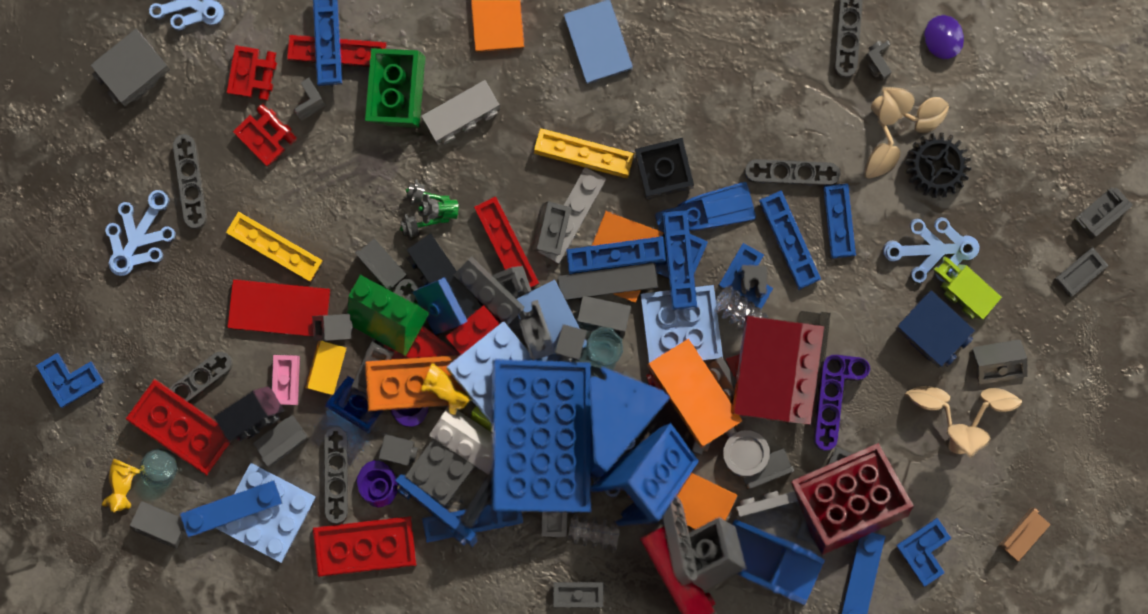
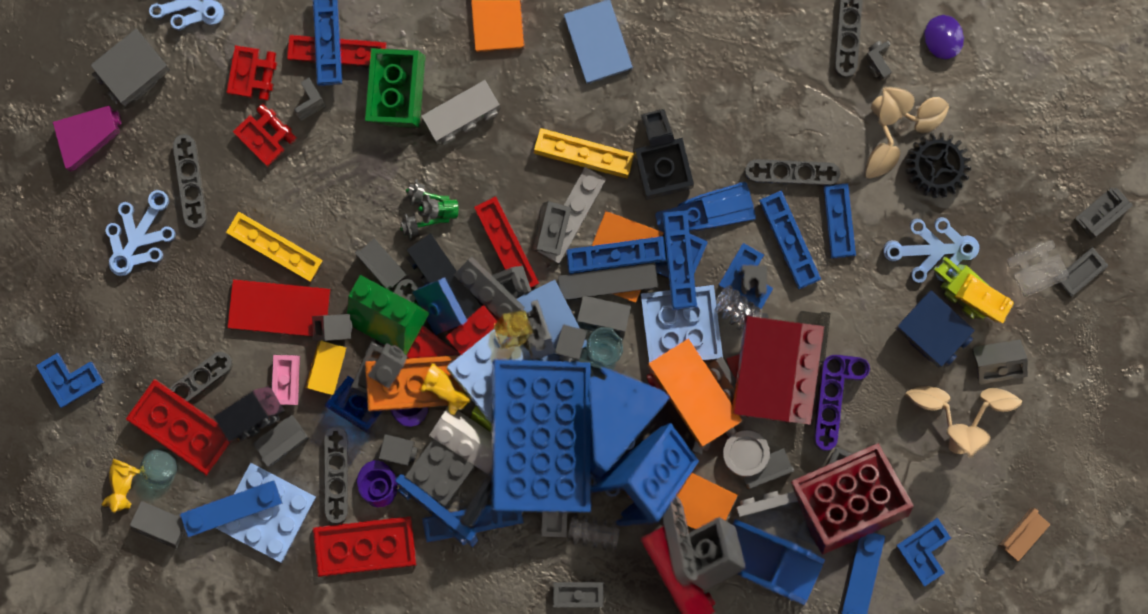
(85, 134): none -> magenta slope
(388, 365): none -> dark grey bracket
(513, 329): none -> clear yellow brick
(657, 127): none -> black tile
(984, 299): none -> yellow hinge
(1041, 275): none -> clear plate

